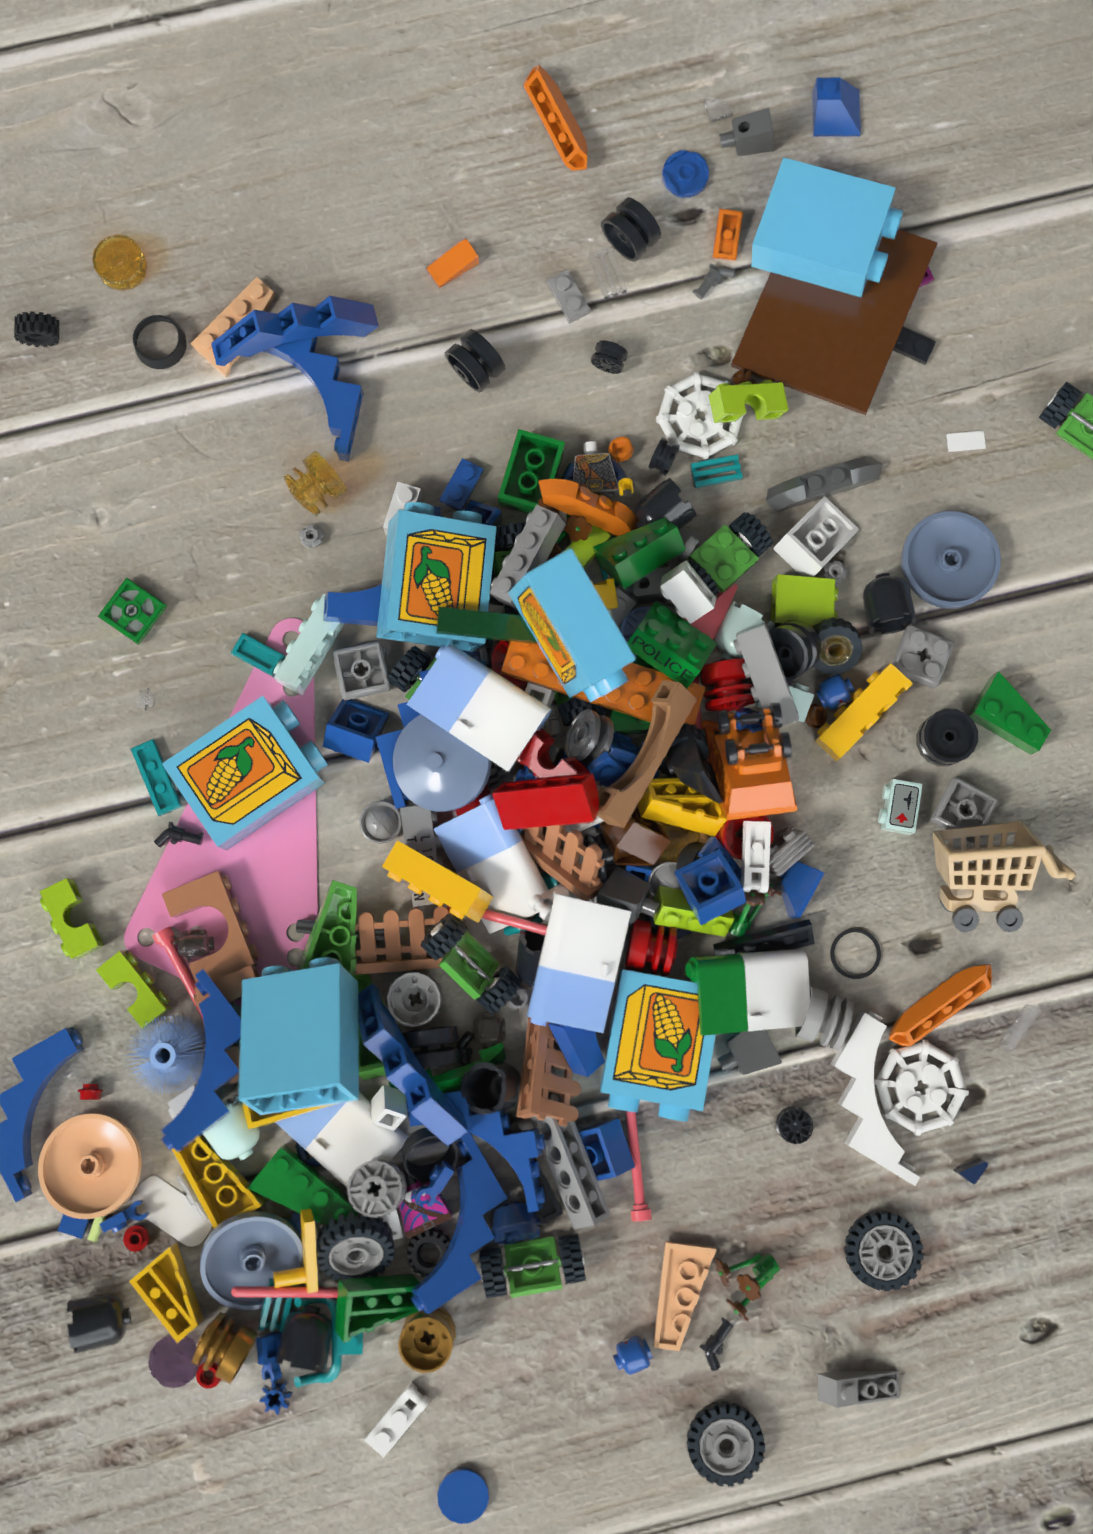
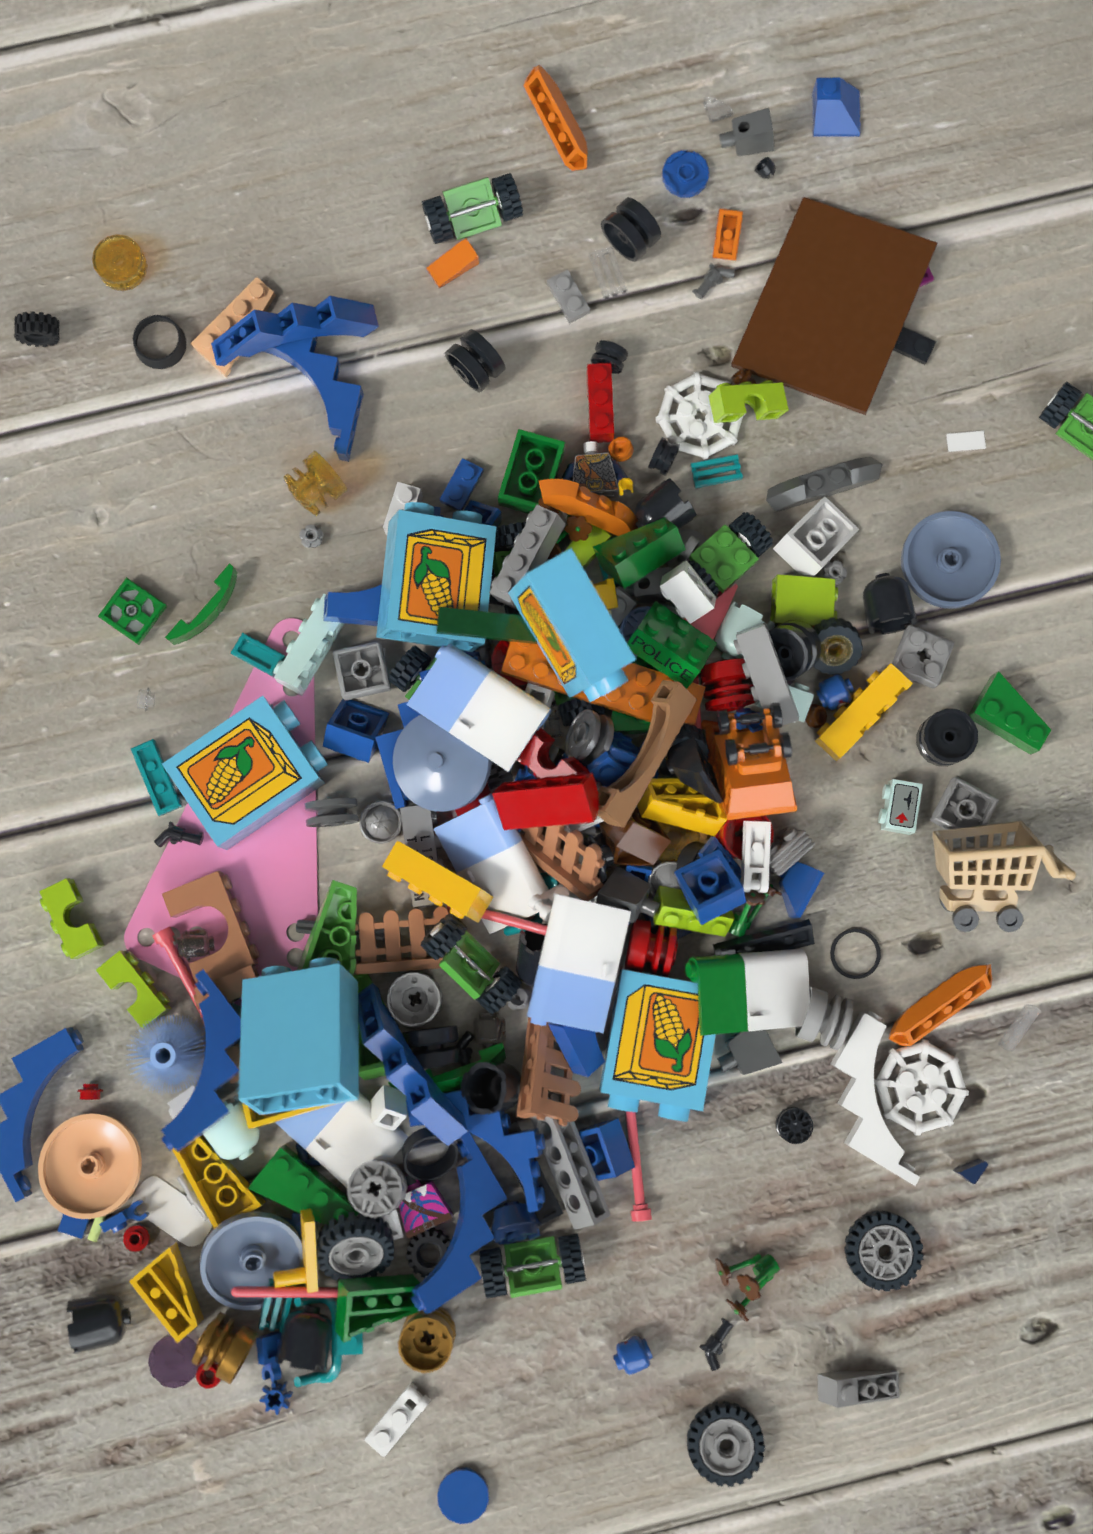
(183, 632): none -> green slope
(331, 812): none -> dark grey wheel
(438, 1179): blue plate -> none
(472, 208): none -> plate
(600, 402): none -> red arch
(680, 1285): light nougat wing -> none
(765, 168): none -> black hinge
(825, 227): medium azure brick -> none

